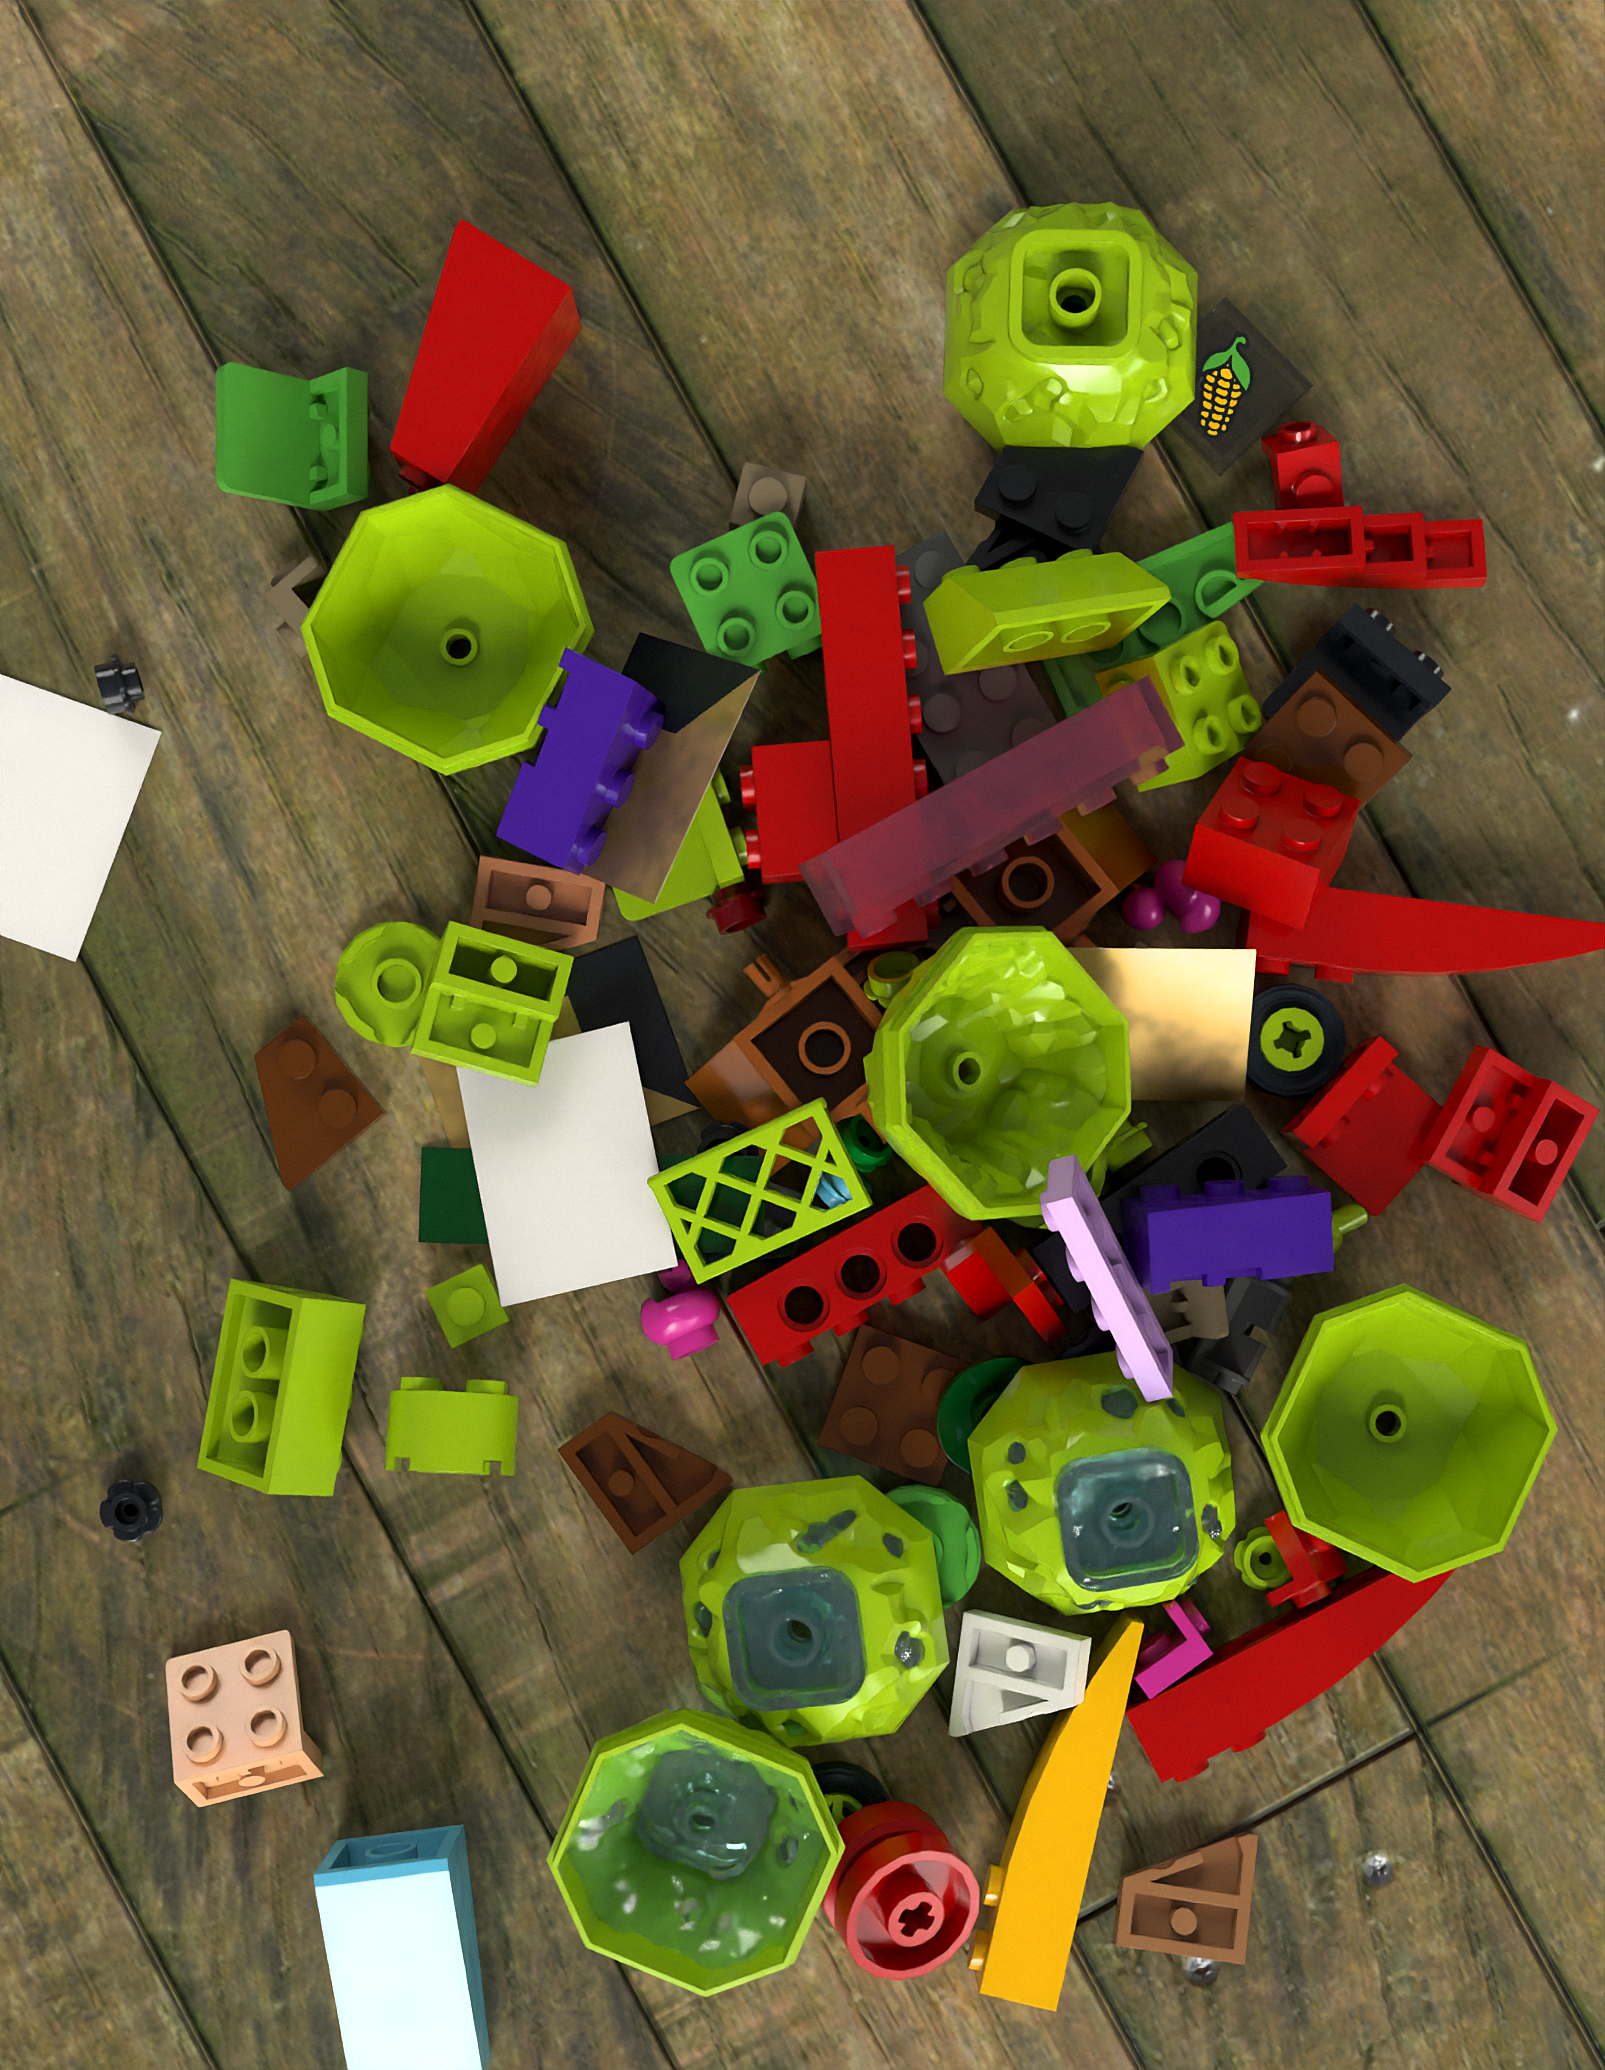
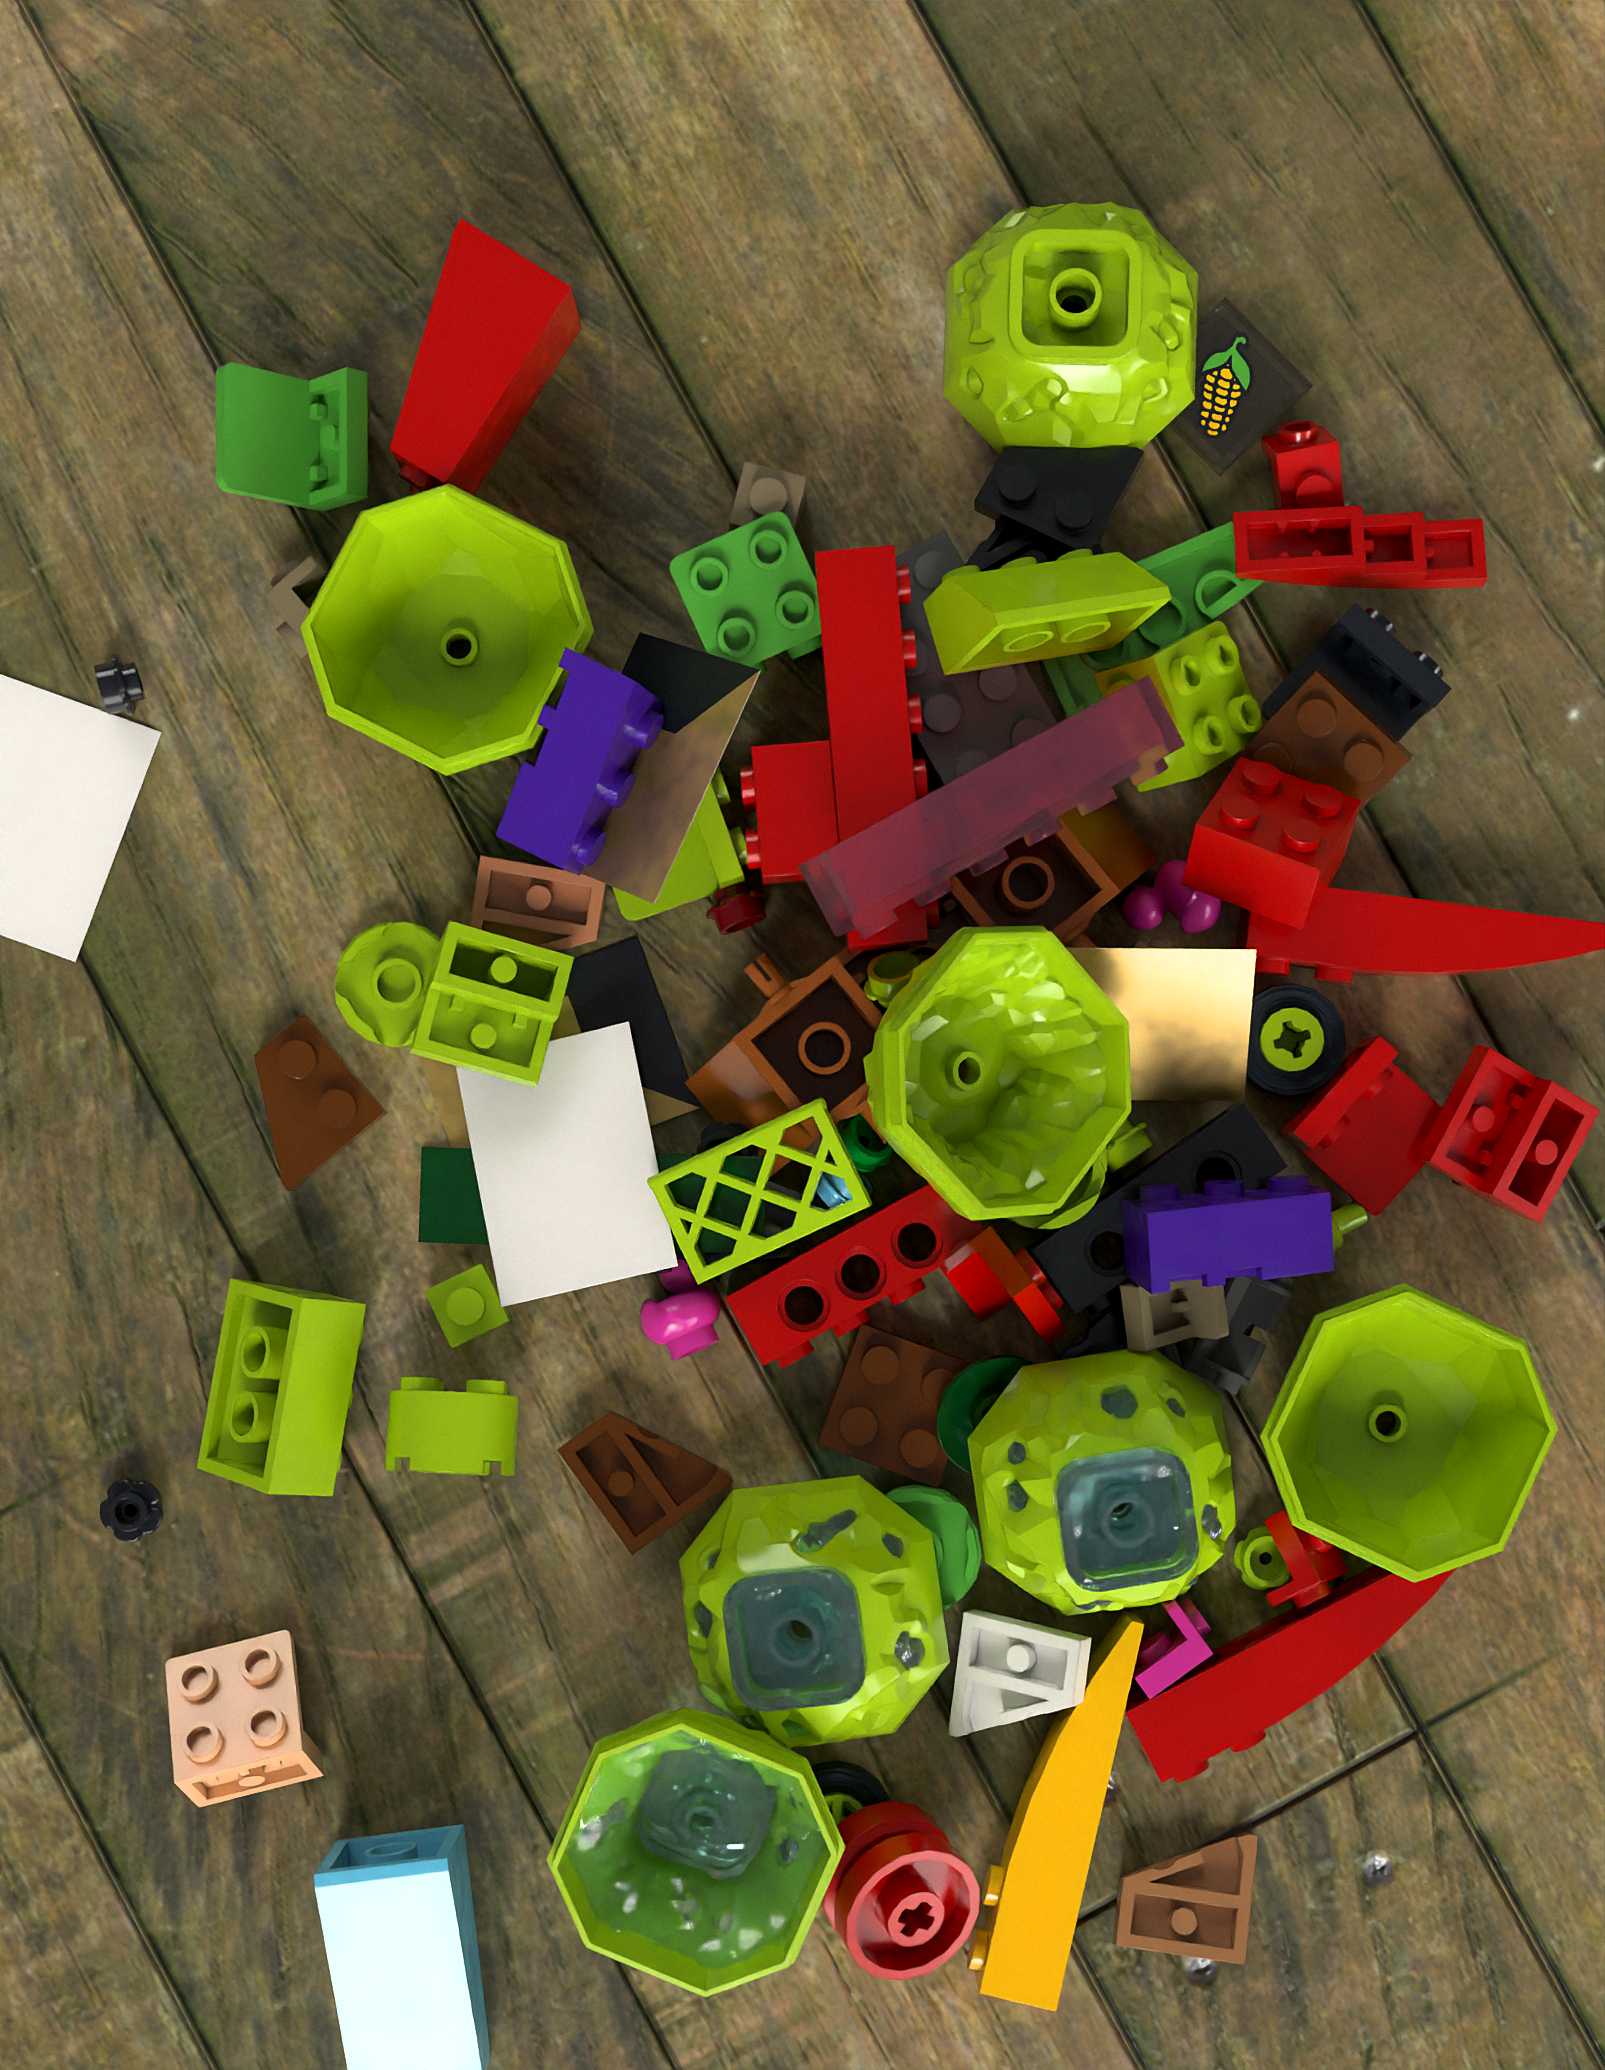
(1115, 1291): lavender plate -> none

